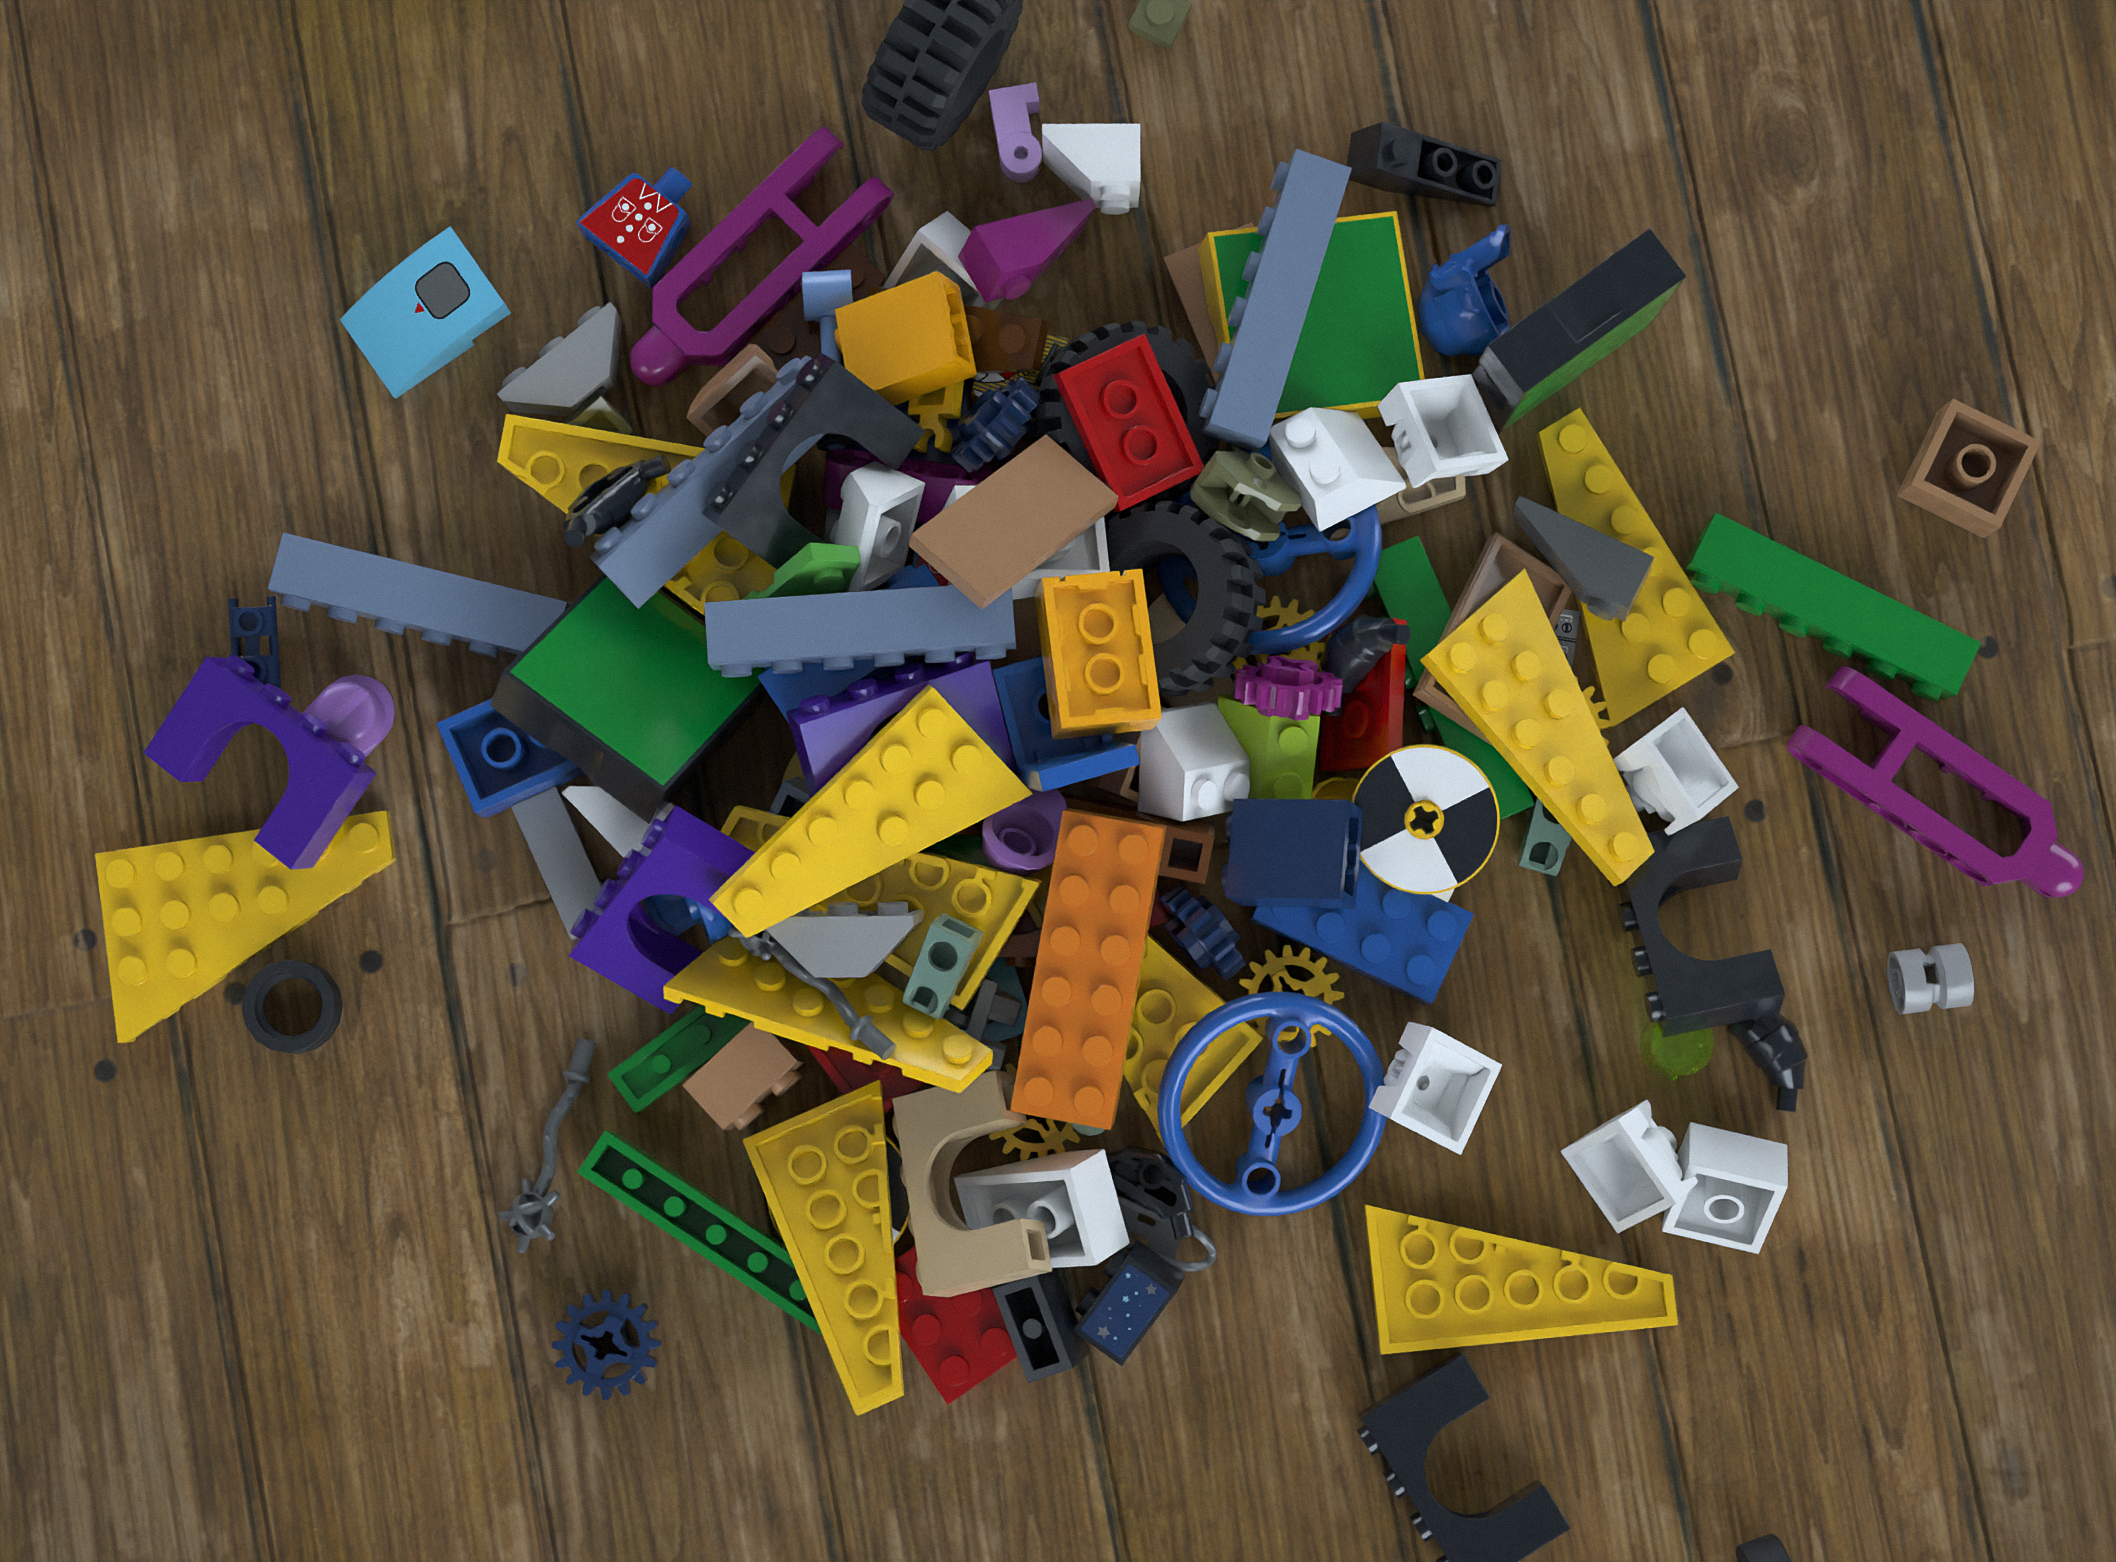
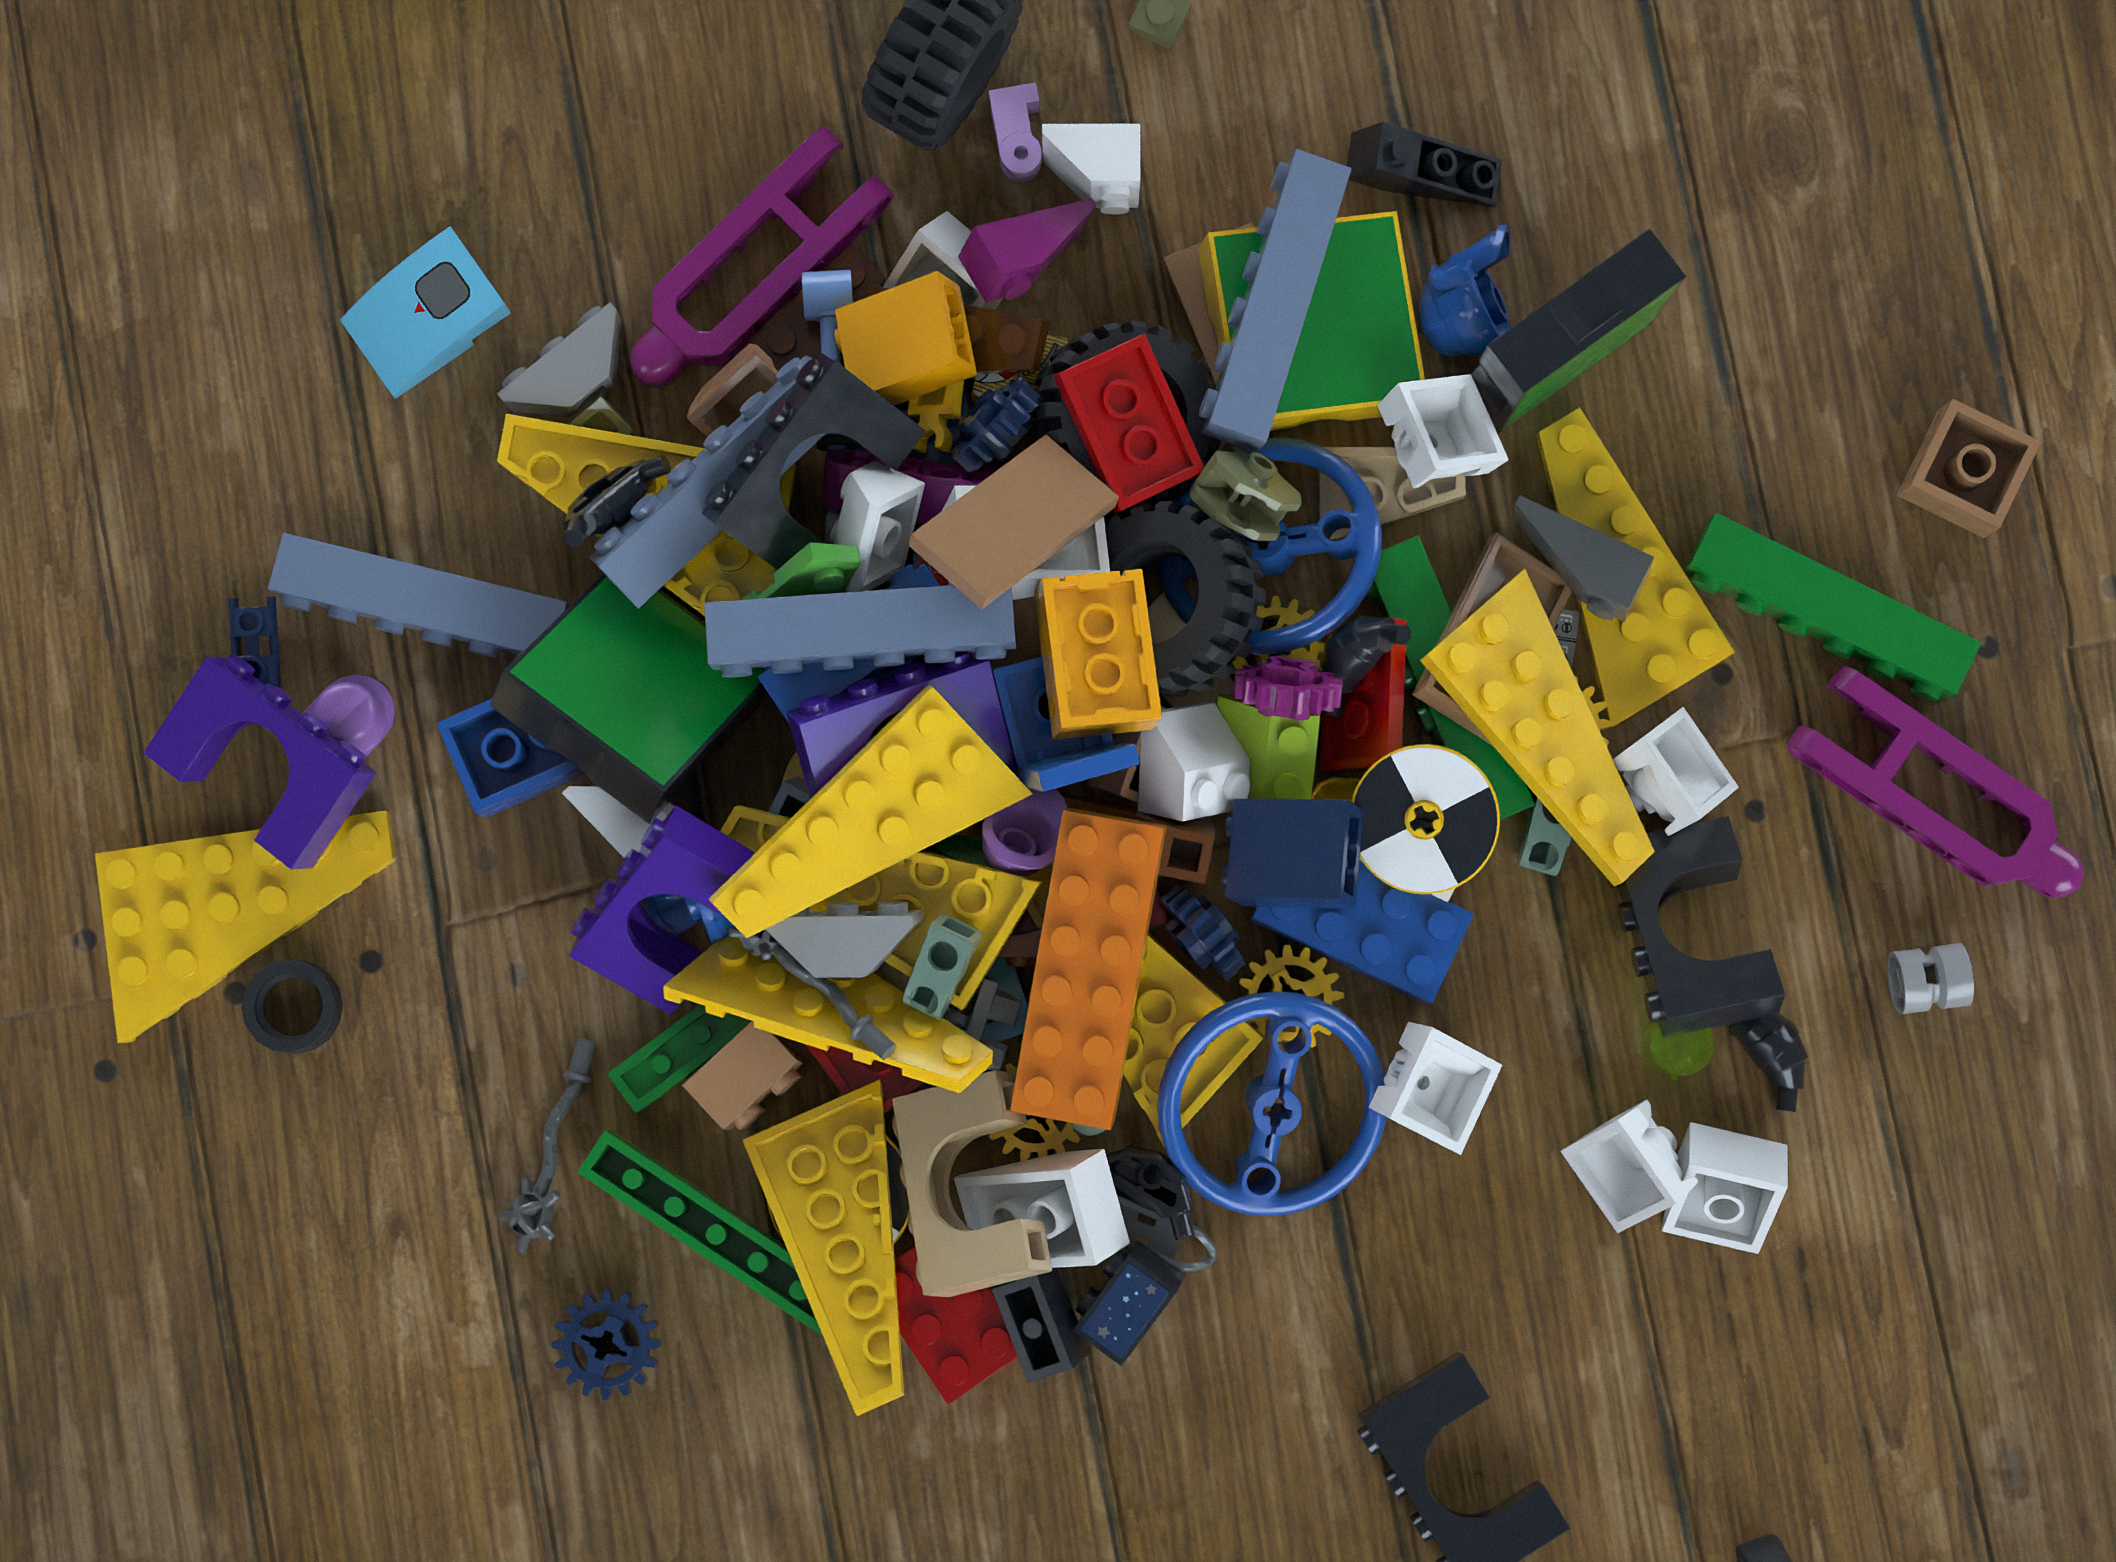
(559, 854): light grey tile -> none
(640, 224): torso -> none
(1332, 464): white slope -> none
(1472, 1287): yellow wing -> none

